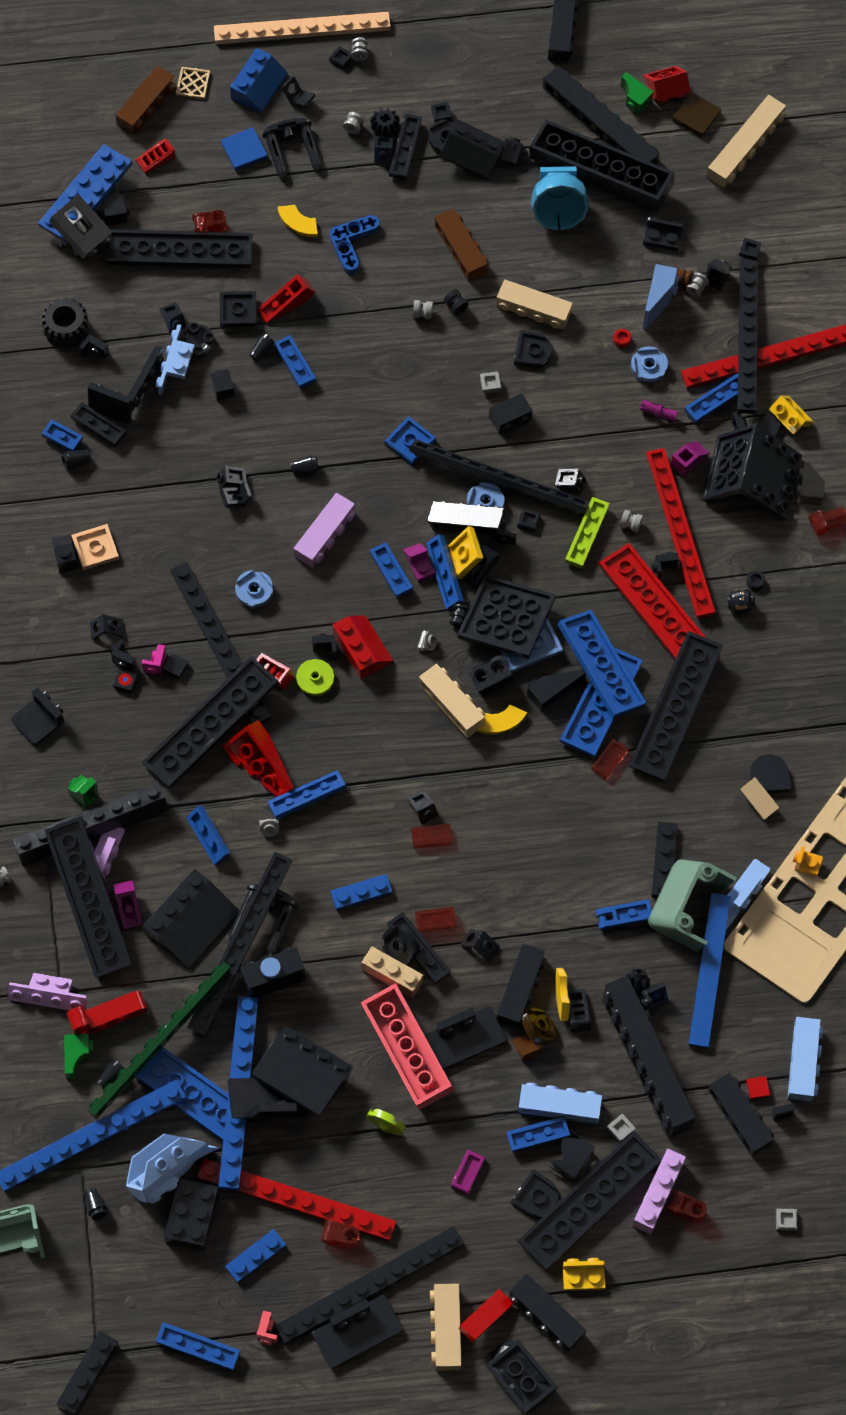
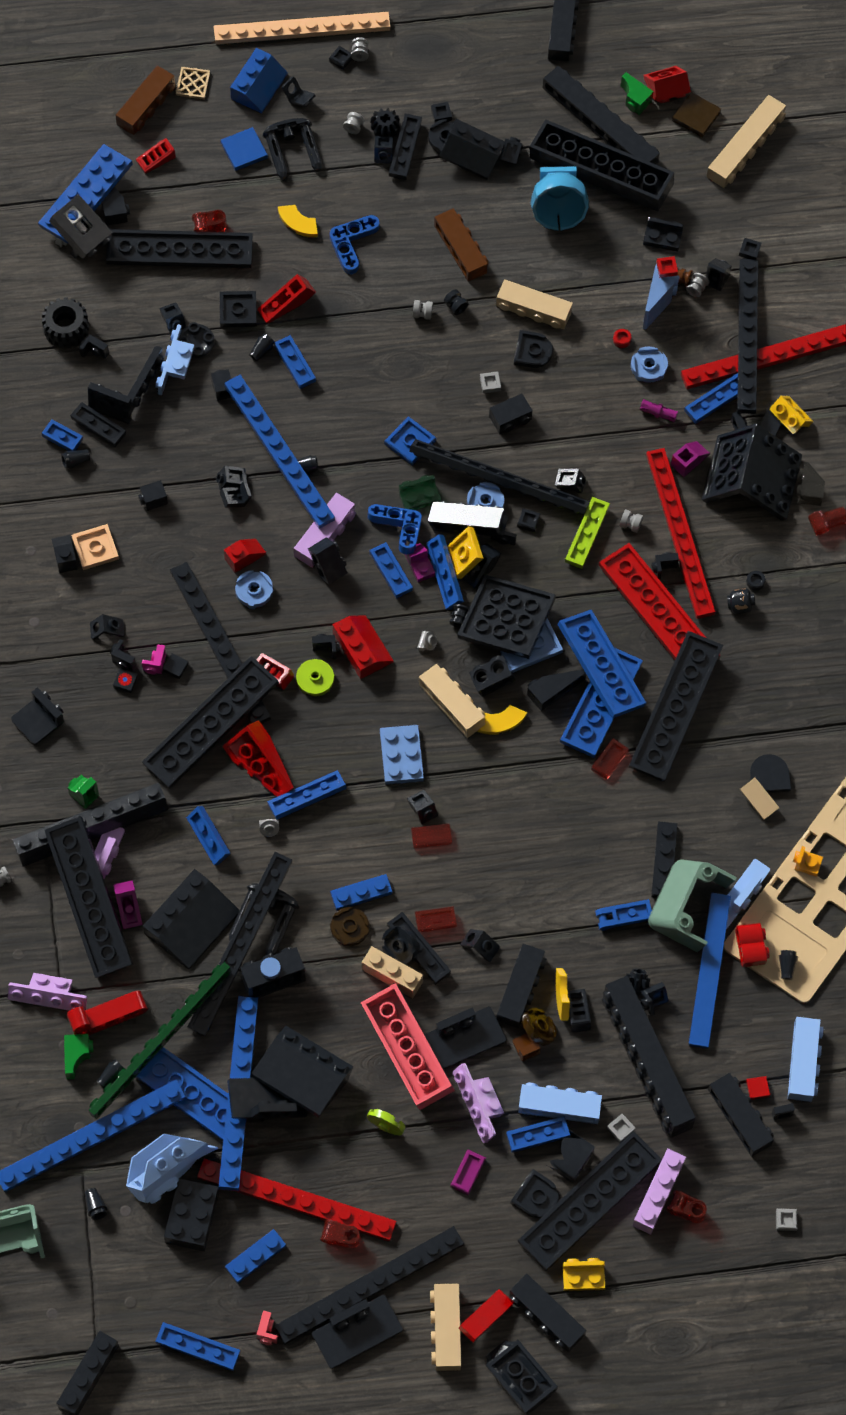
(153, 495): none -> black brick
(243, 553): none -> red slope
(279, 451): none -> blue plate
(328, 560): none -> black brick
(349, 926): none -> dark brown tile
(401, 754): none -> medium blue plate
(403, 521): none -> blue beam
(419, 493): none -> clear green bracket
(480, 1100): none -> lavender bracket
(667, 267): none -> red tile
(751, 945): none -> red brick
(788, 962): none -> black cone

